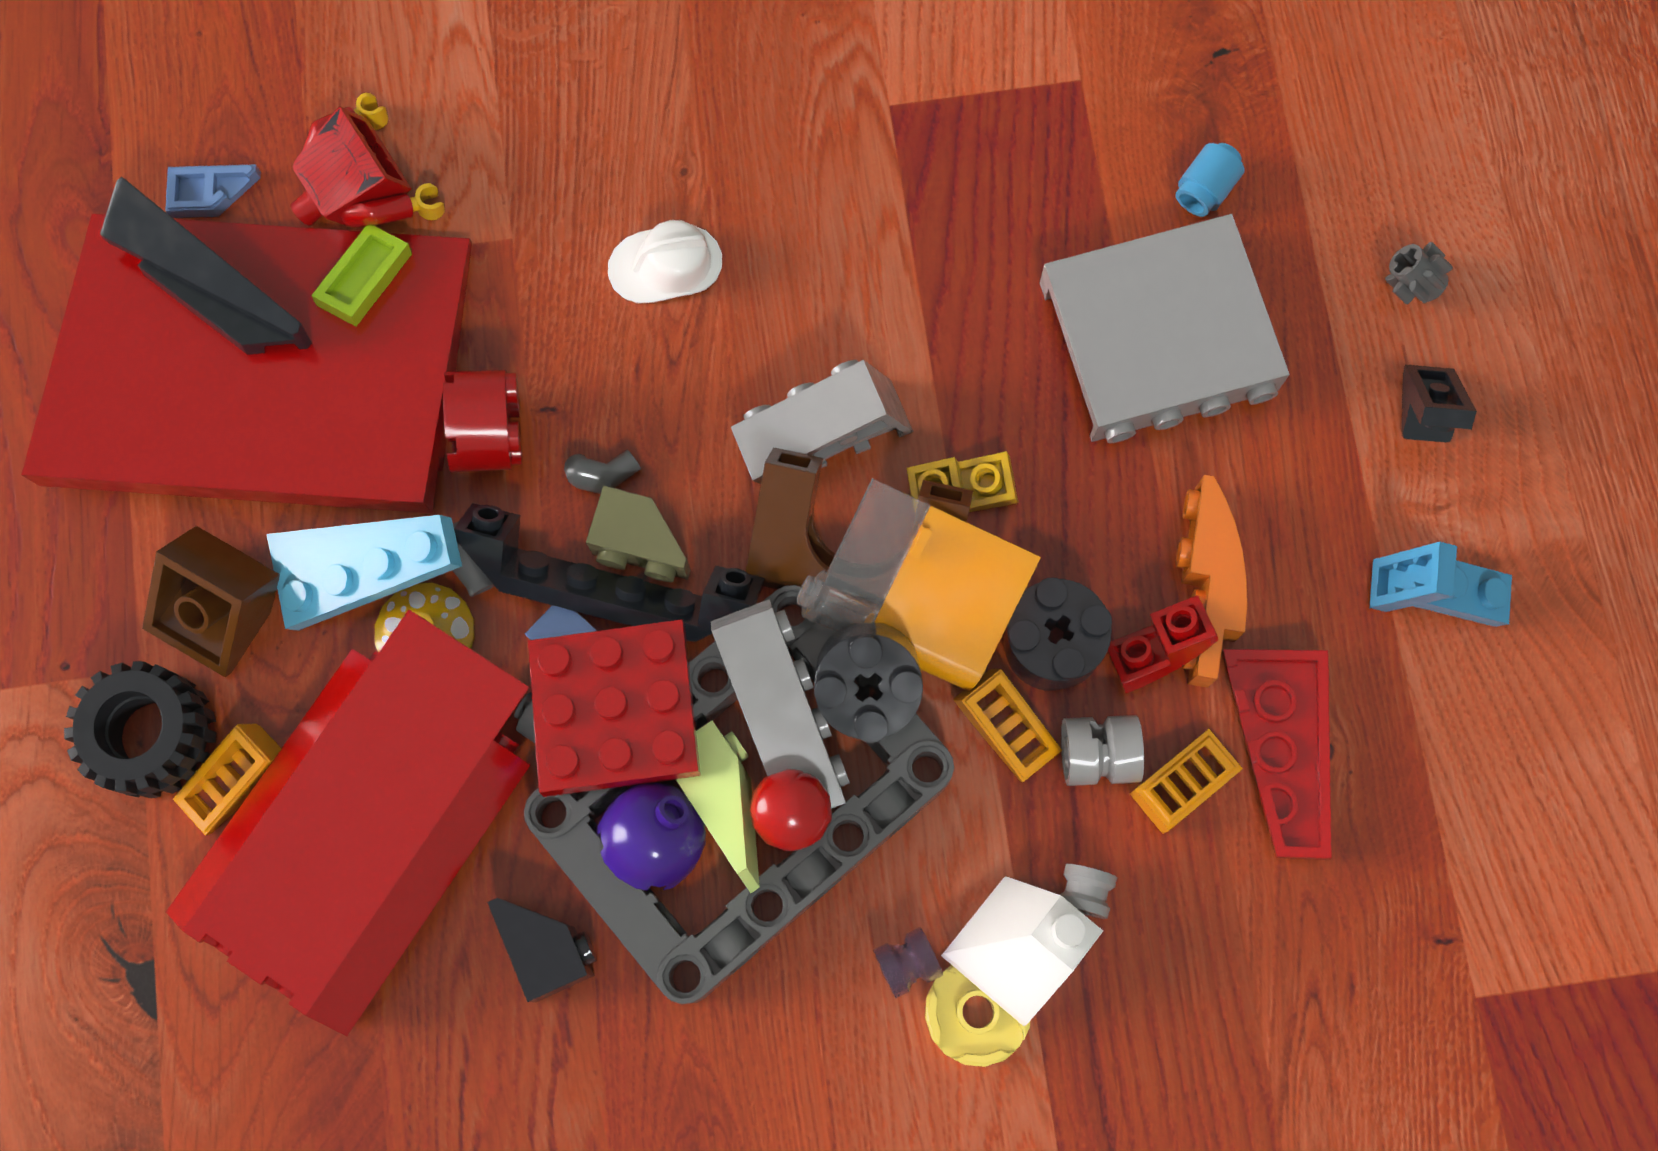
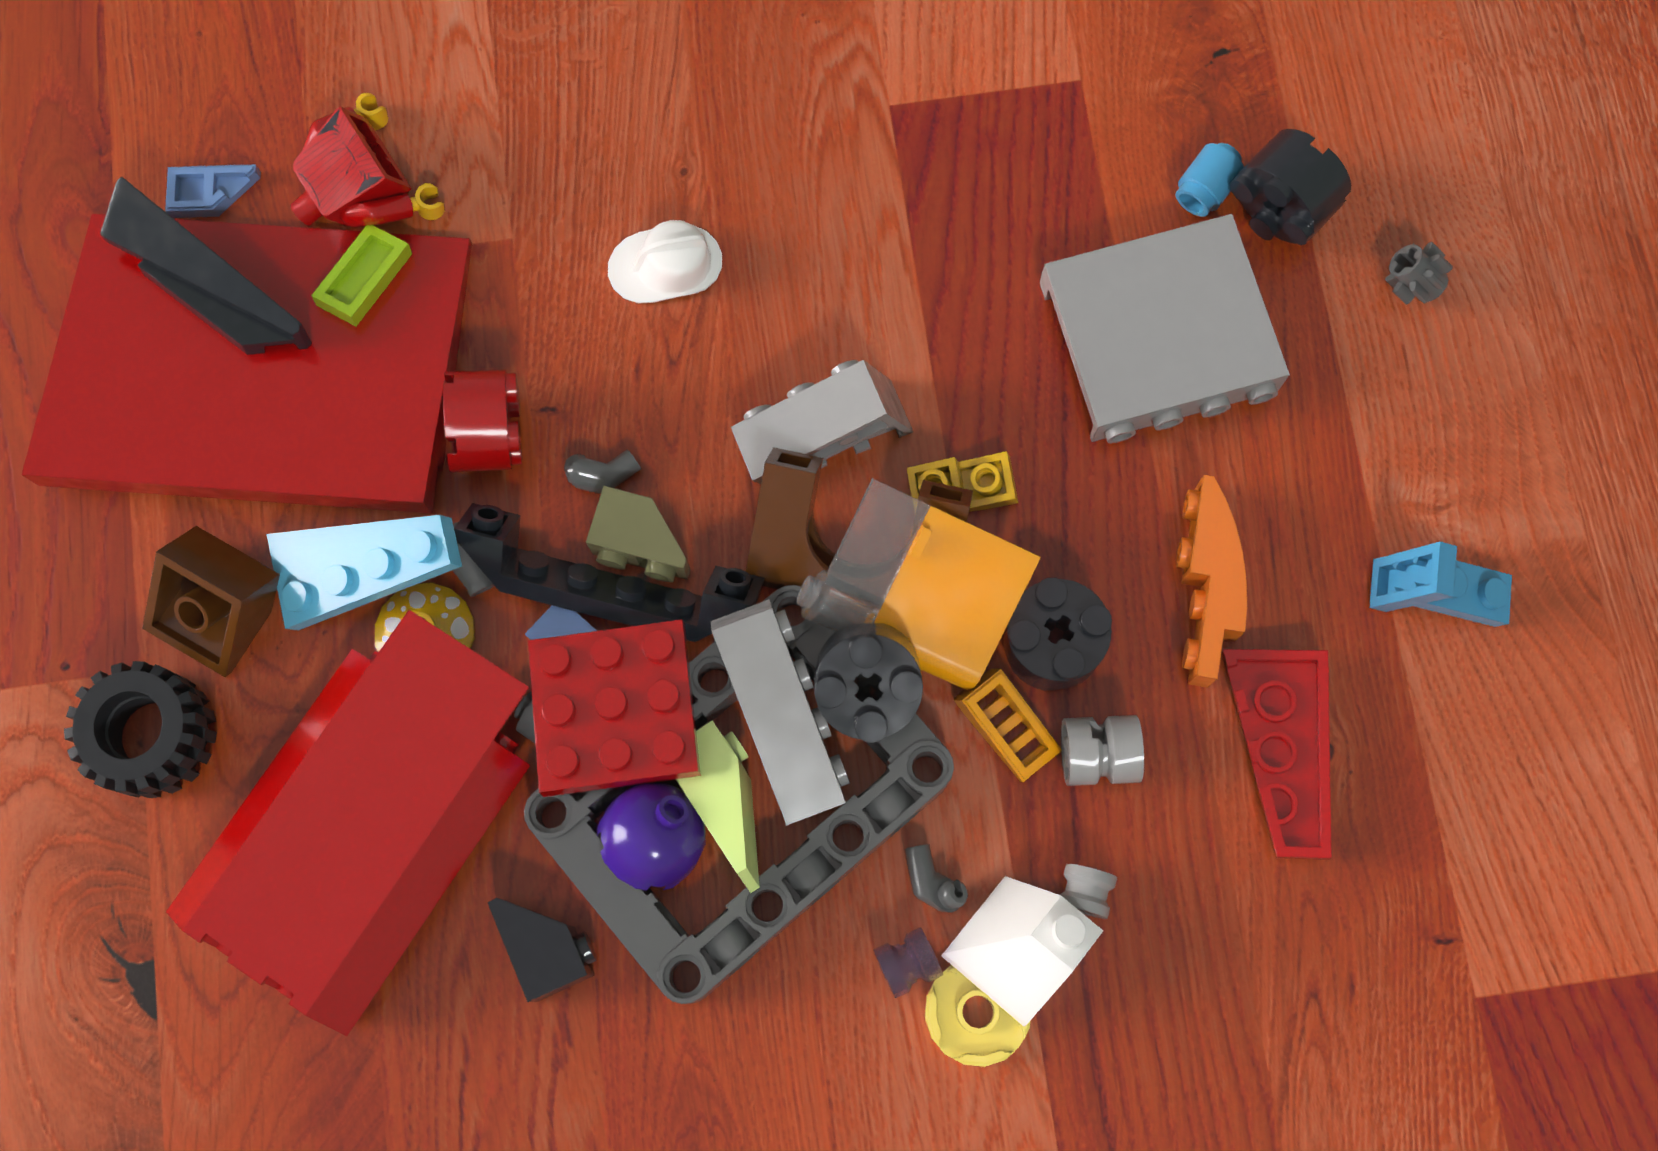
(253, 752): light orange slope -> none
(790, 810): red hair -> none
(932, 886): none -> dark grey arm
(1157, 809): light orange slope -> none
(1172, 641): red slope -> none
(1291, 187): none -> black brick
(1434, 404): black slope -> none

